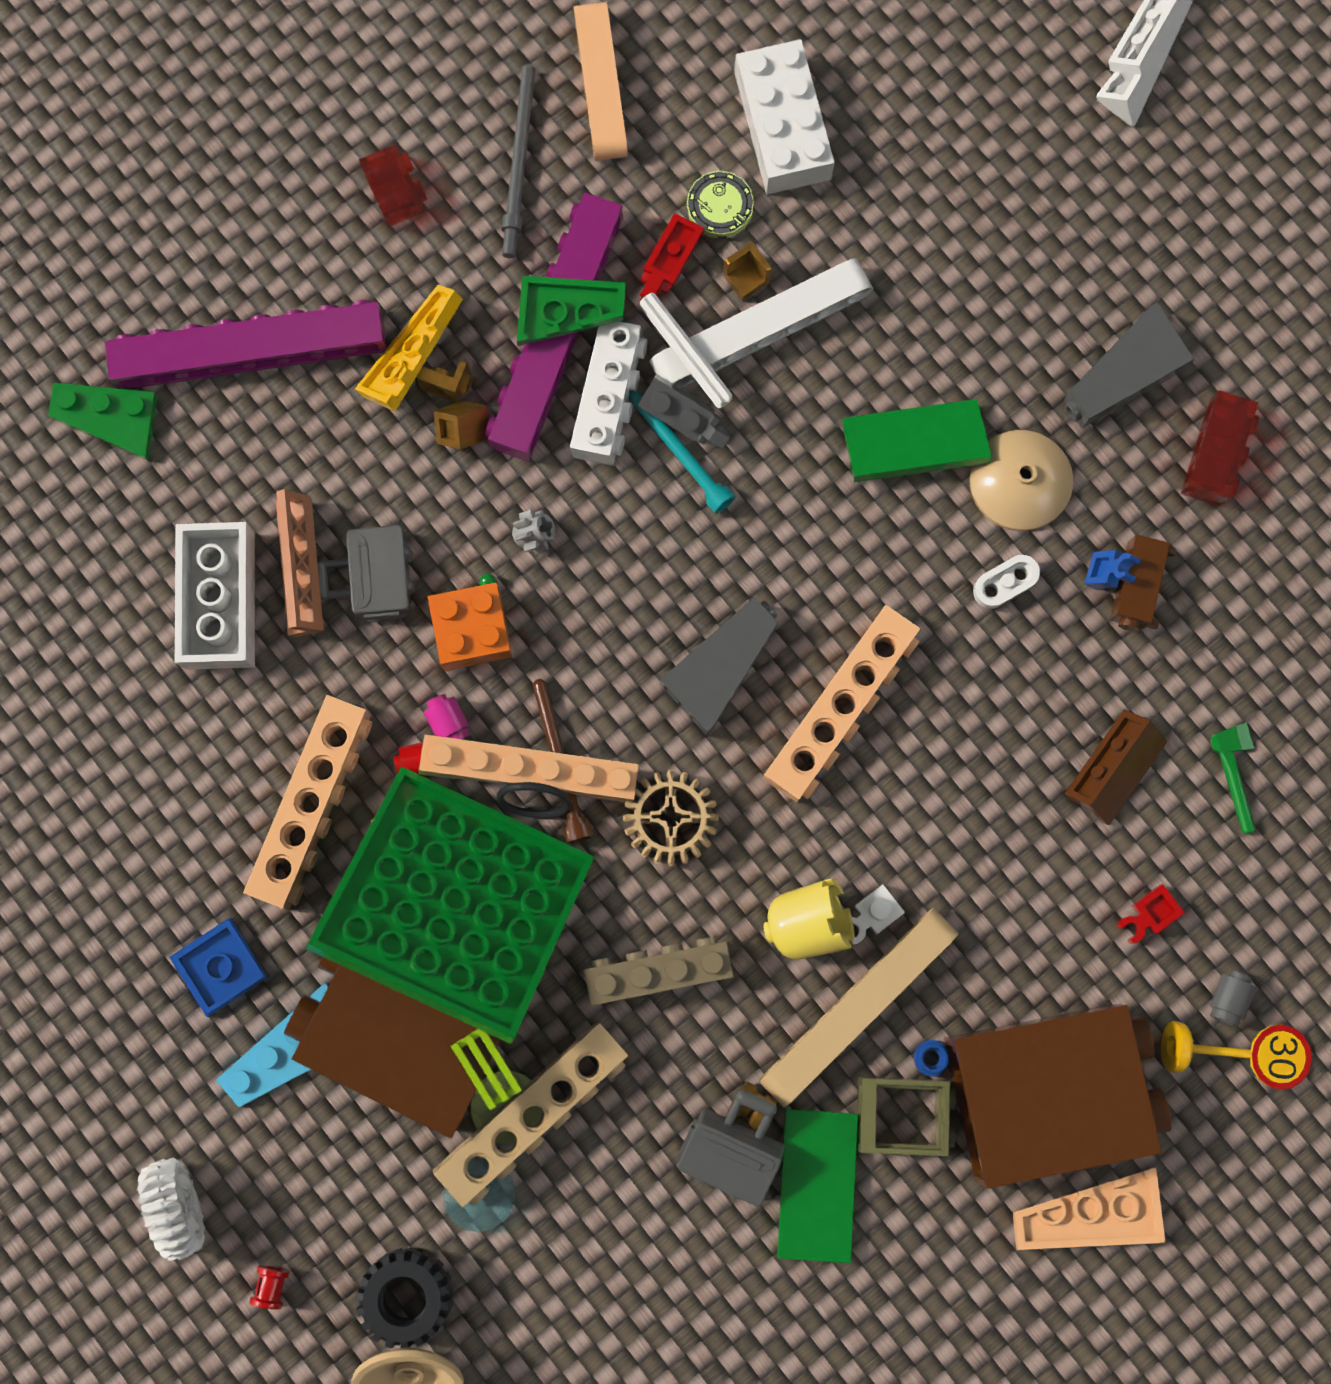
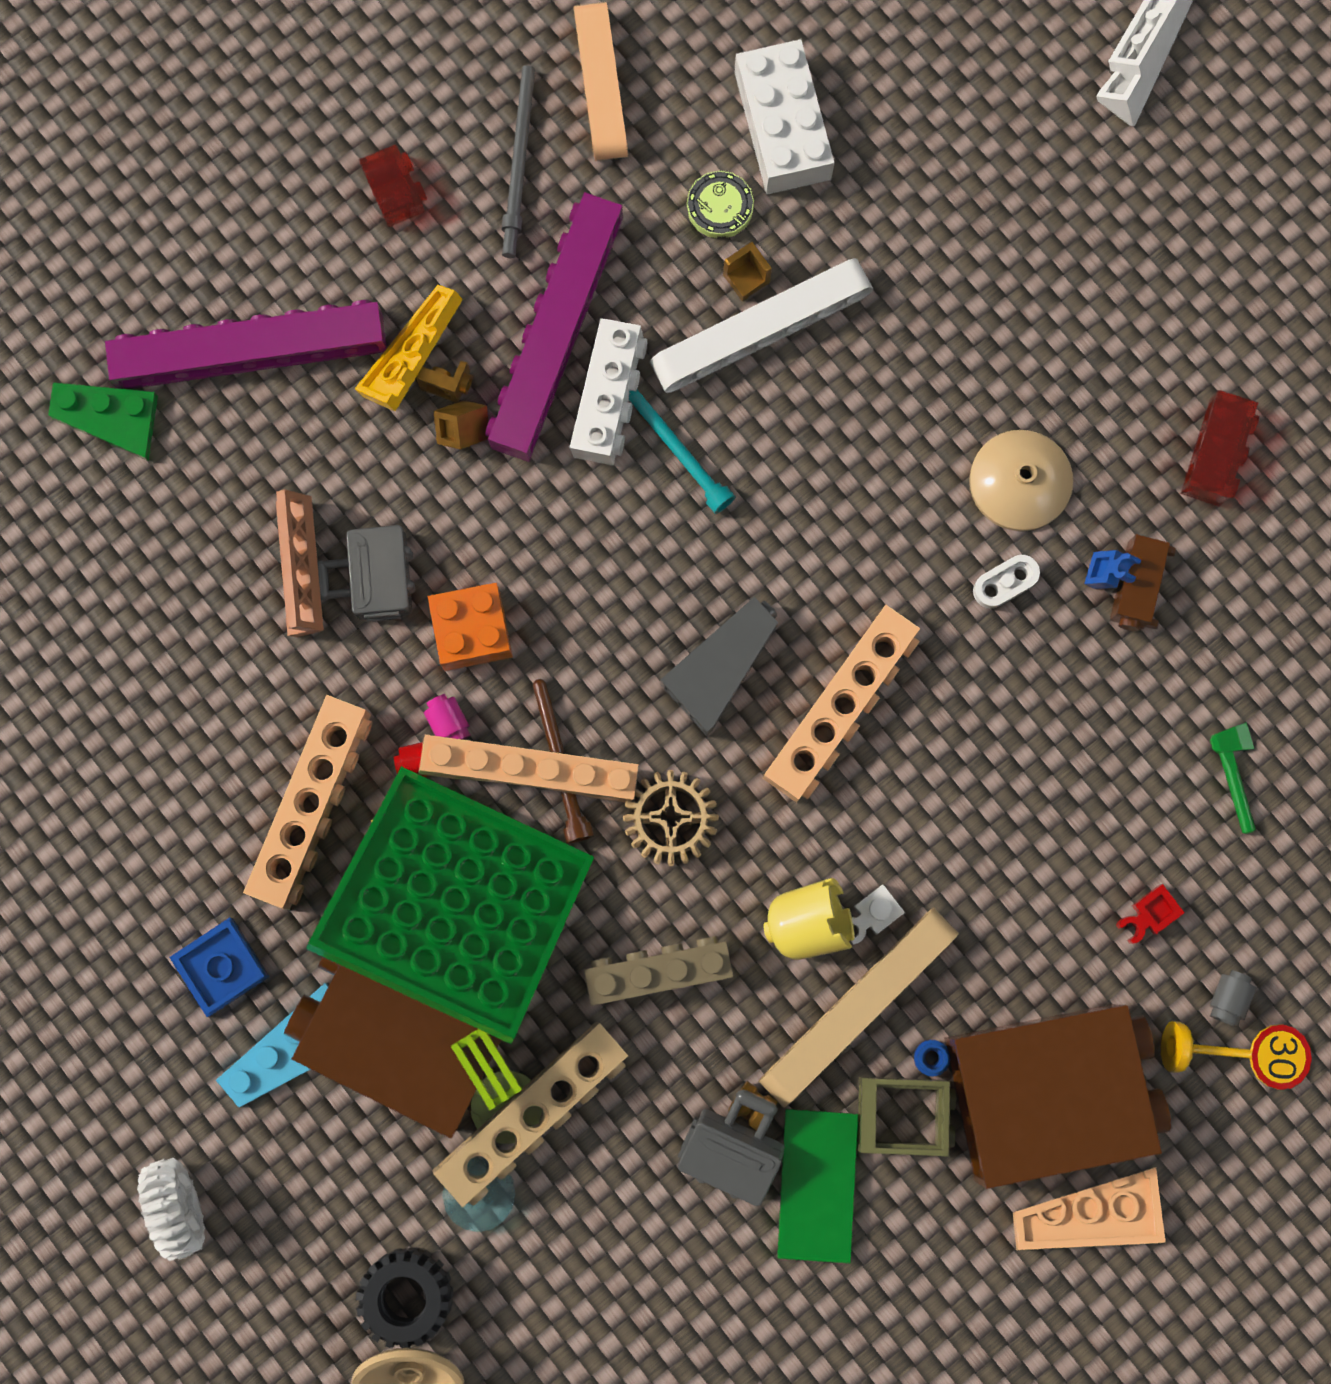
(215, 595): white brick -> none
(269, 1287): red bush -> none
(487, 579): green piece -> none
(533, 531): light grey gear -> none
(535, 787): black tyre -> none
(566, 306): green wing -> none
(670, 255): red hinge -> none
(683, 412): dark grey hinge -> none
(685, 350): white axle -> none
(916, 440): green tile -> none
(1117, 766): reddish brown panel -> none
(1132, 366): dark grey slope -> none

